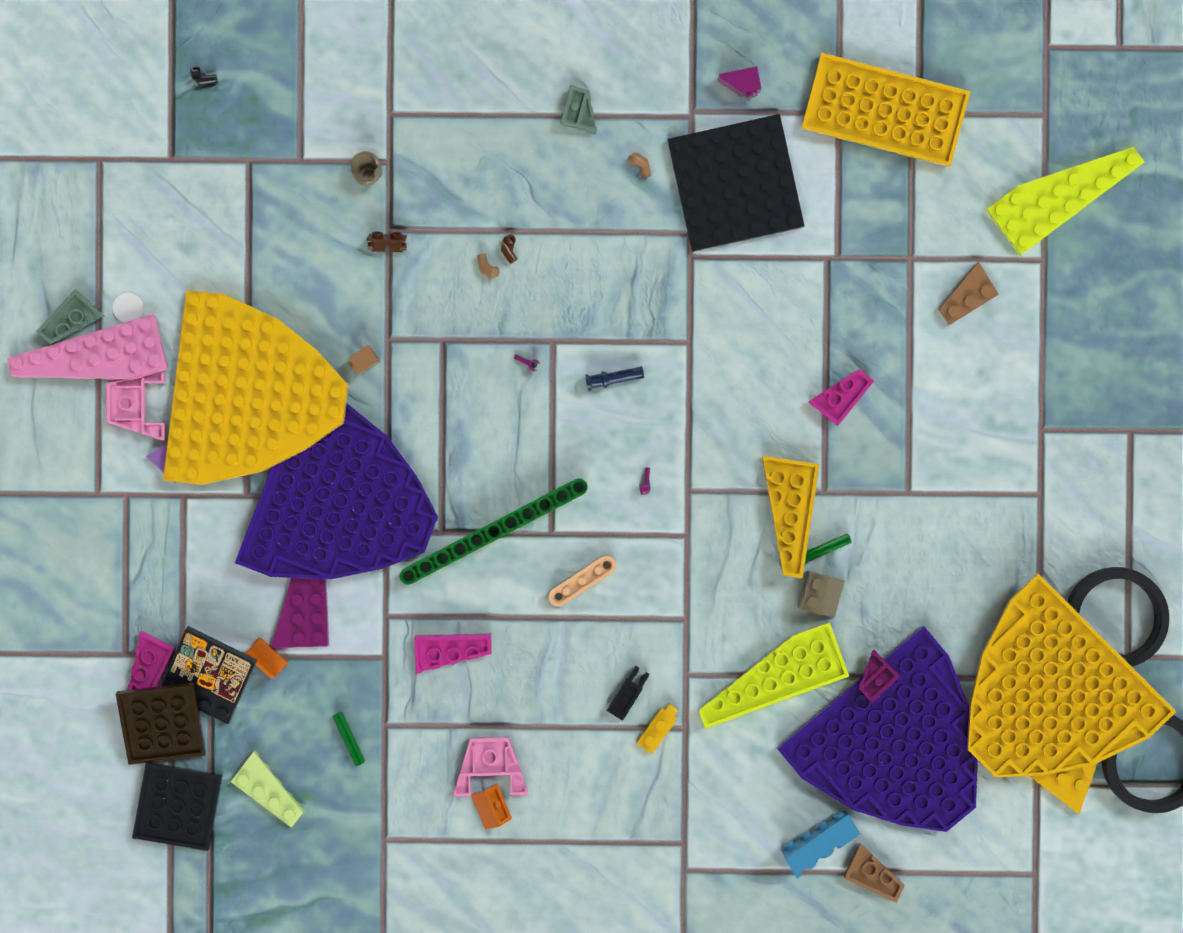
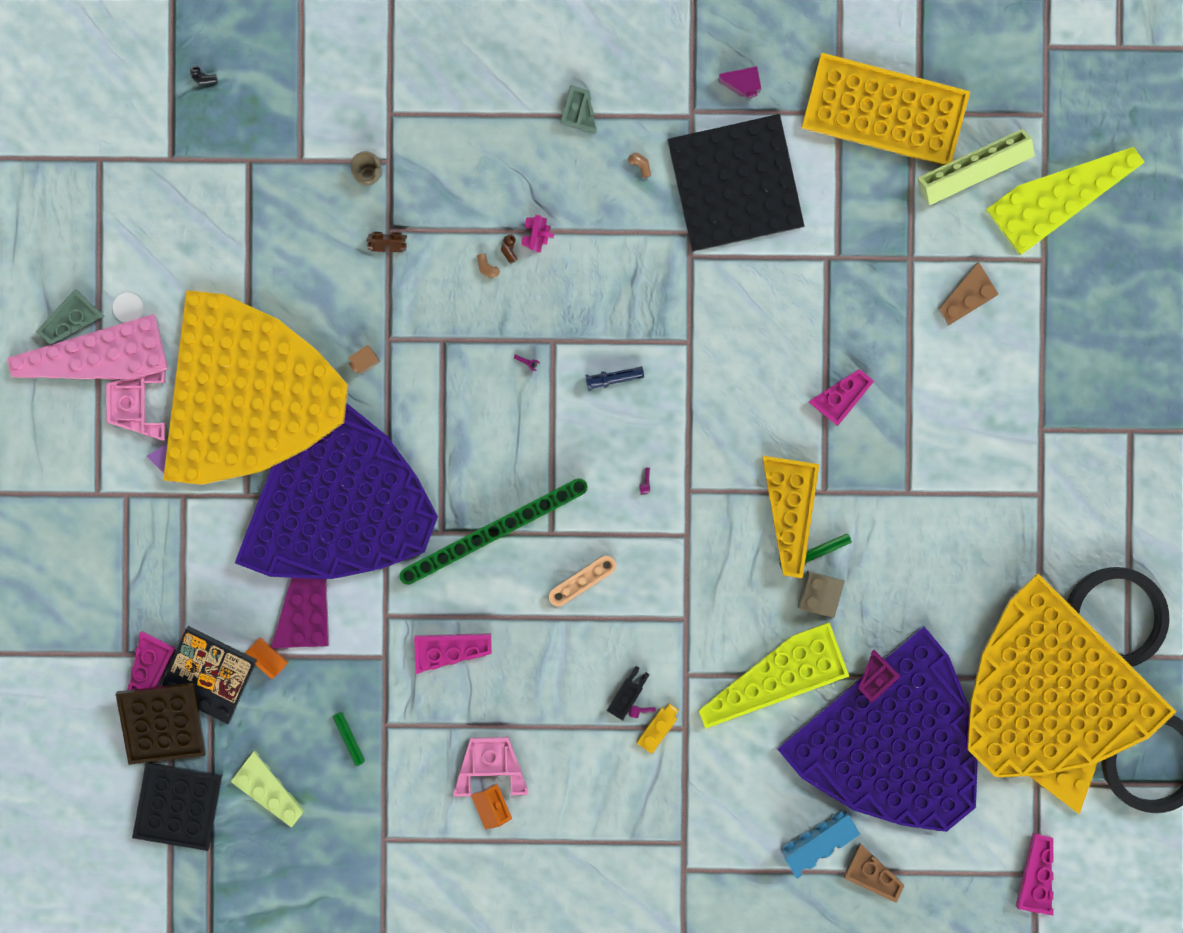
(539, 234): none -> dark pink hips
(635, 710): none -> magenta hand
(976, 166): none -> yellowish green brick
(1036, 883): none -> dark pink wing

